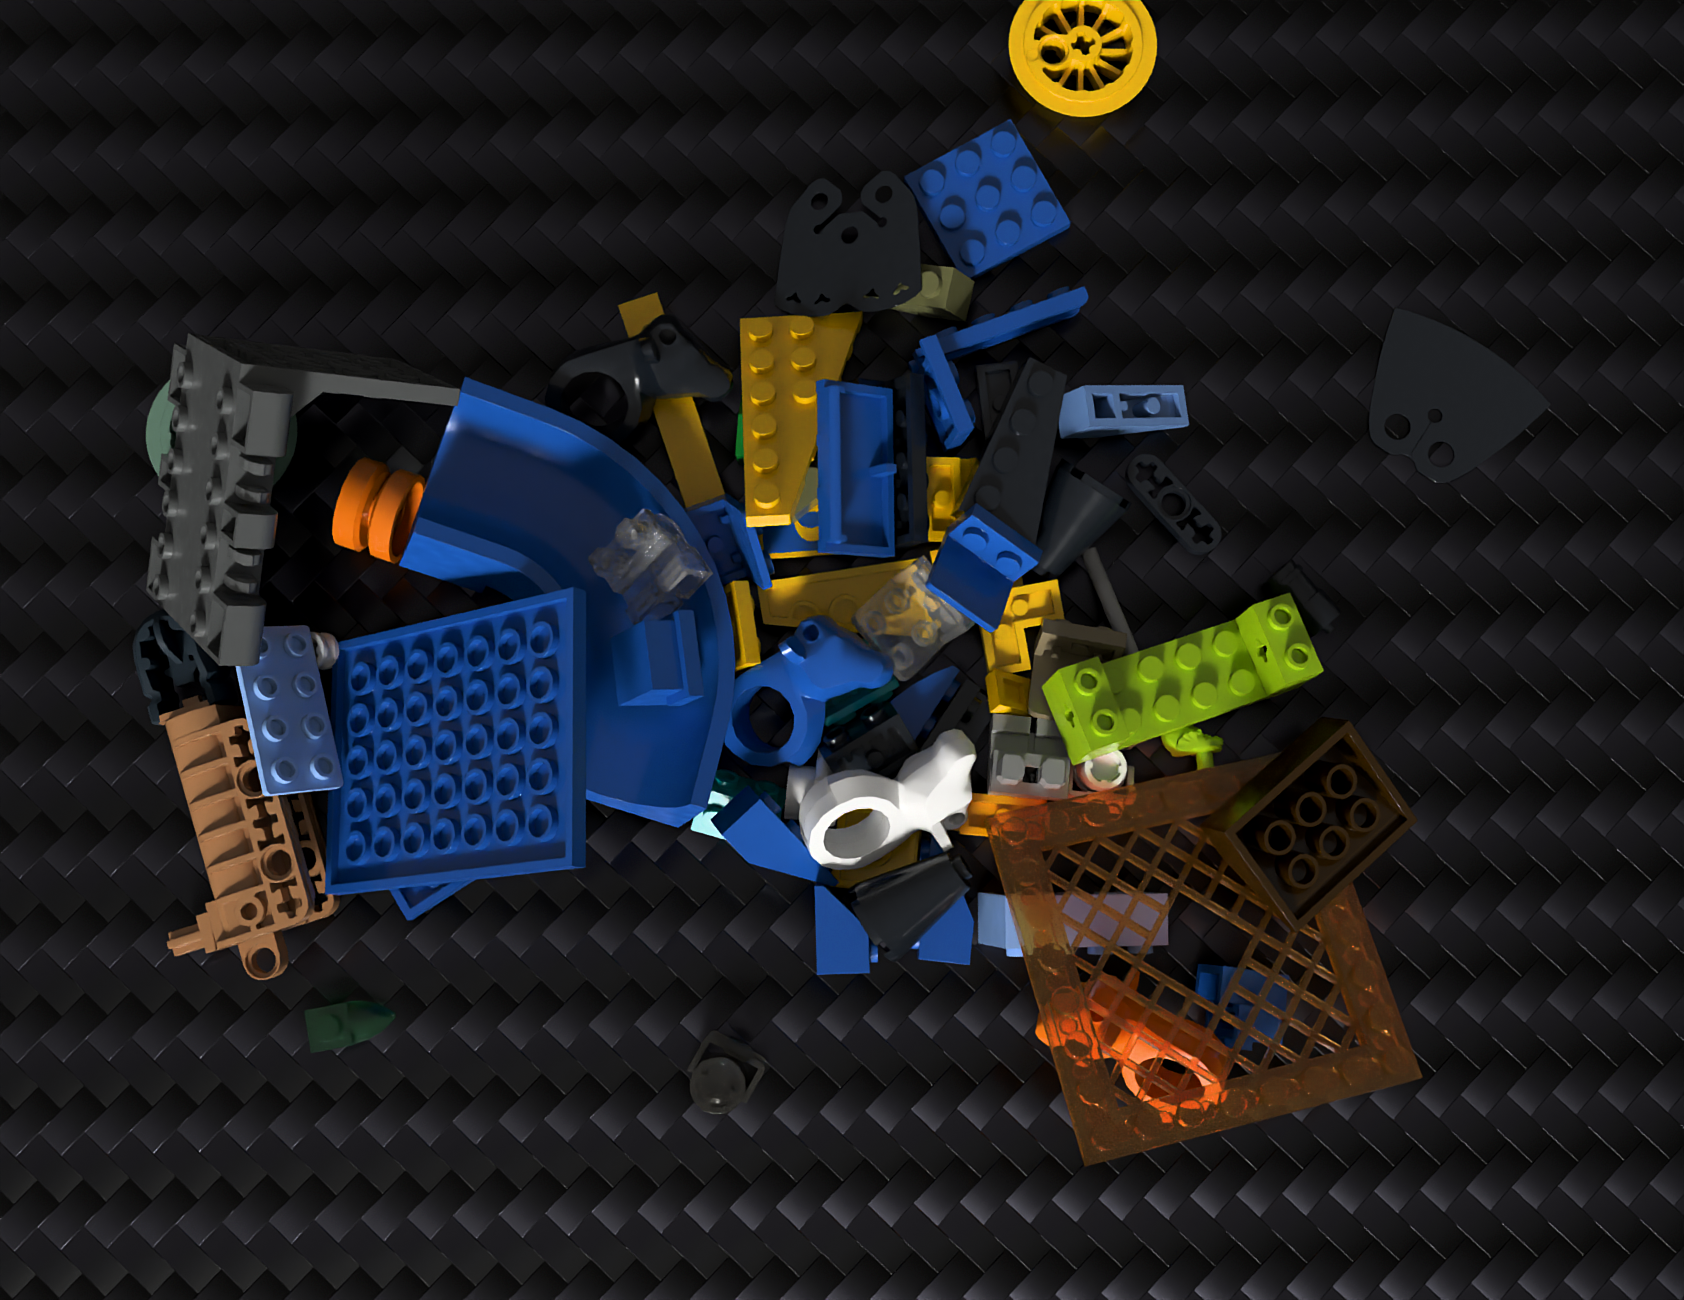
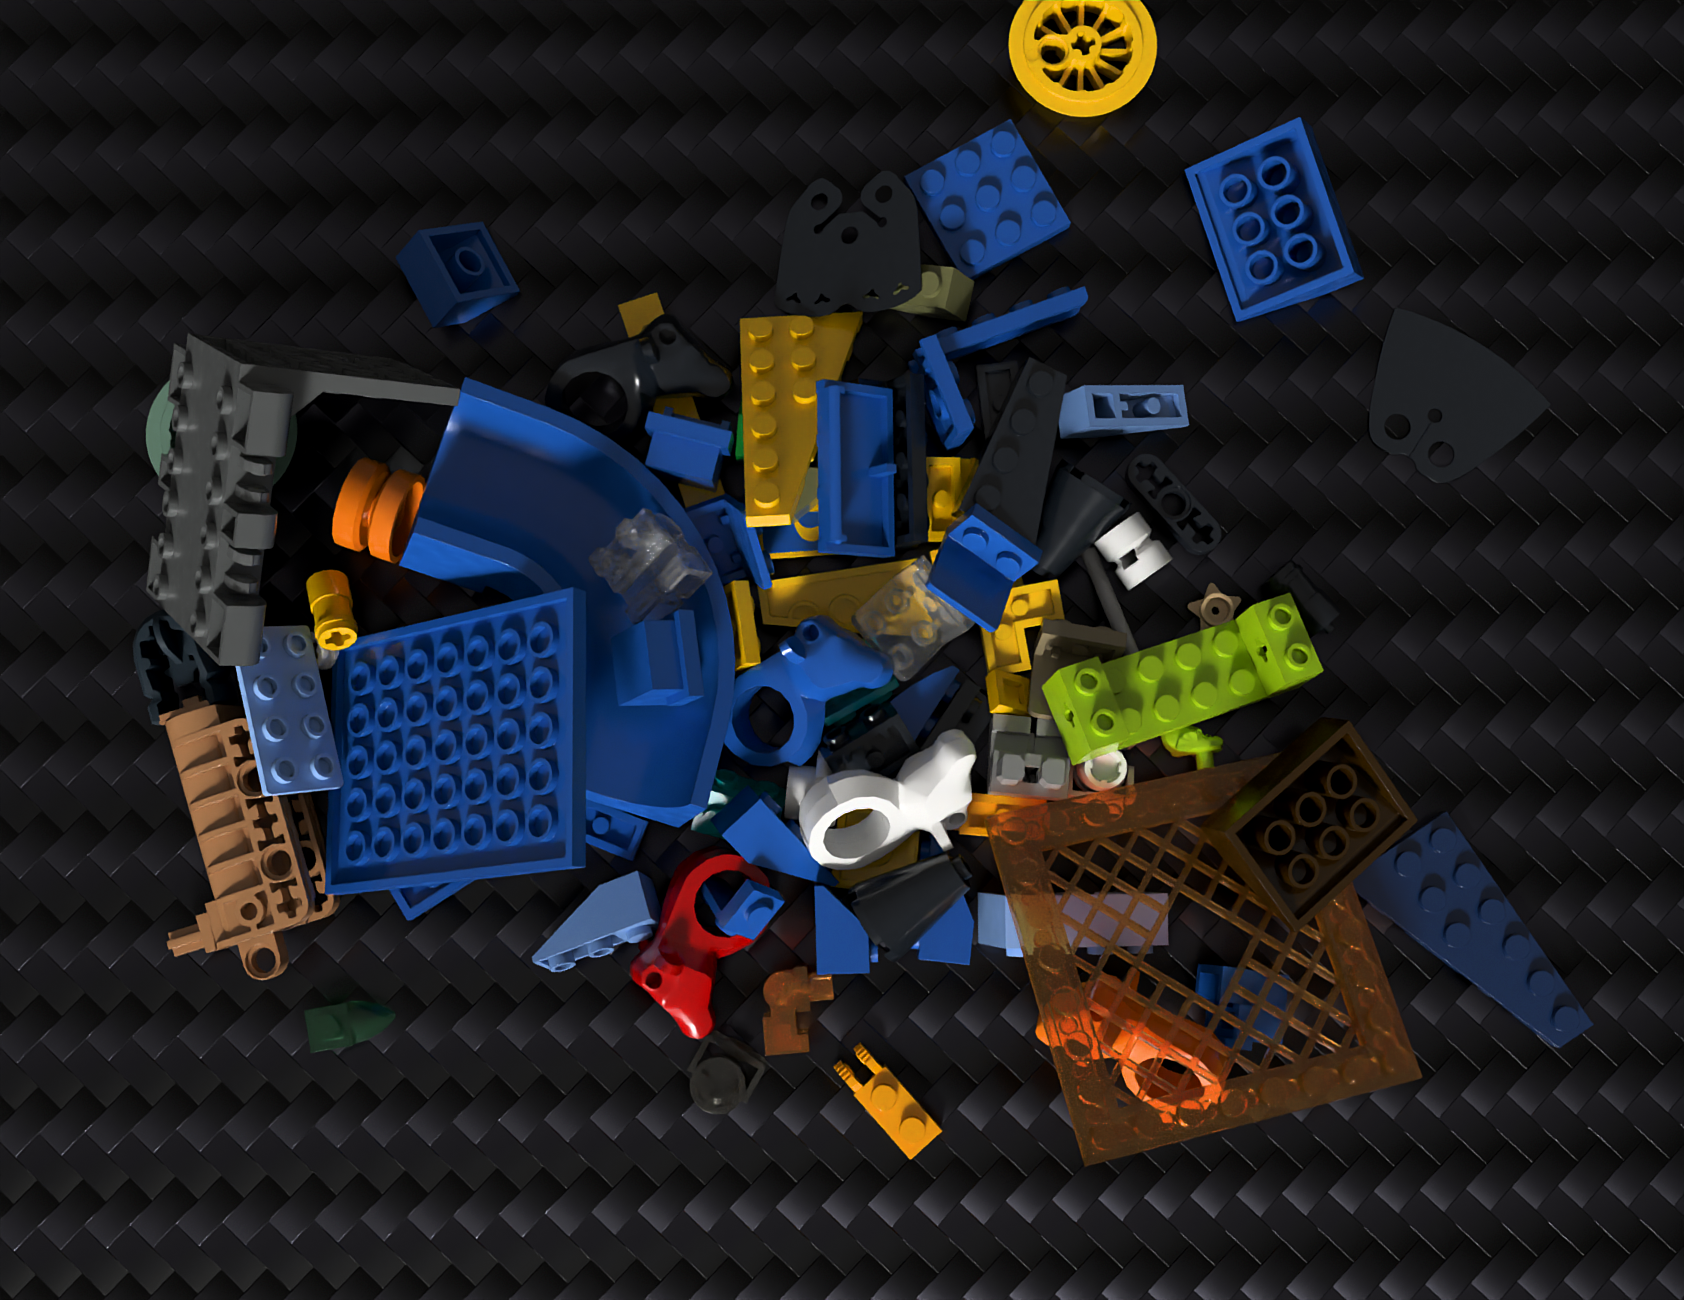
(332, 609): none -> yellow piece
(456, 272): none -> blue slope
(609, 916): none -> medium blue slope
(614, 830): none -> blue hinge
(683, 956): none -> red animal
(687, 449): none -> blue plate
(742, 912): none -> blue bracket
(789, 993): none -> clear orange hips
(890, 1104): none -> light orange hinge
(1130, 535): none -> white wheel
(1214, 598): none -> tan plate
(1274, 221): none -> blue slope
(1456, 911): none -> dark blue wing

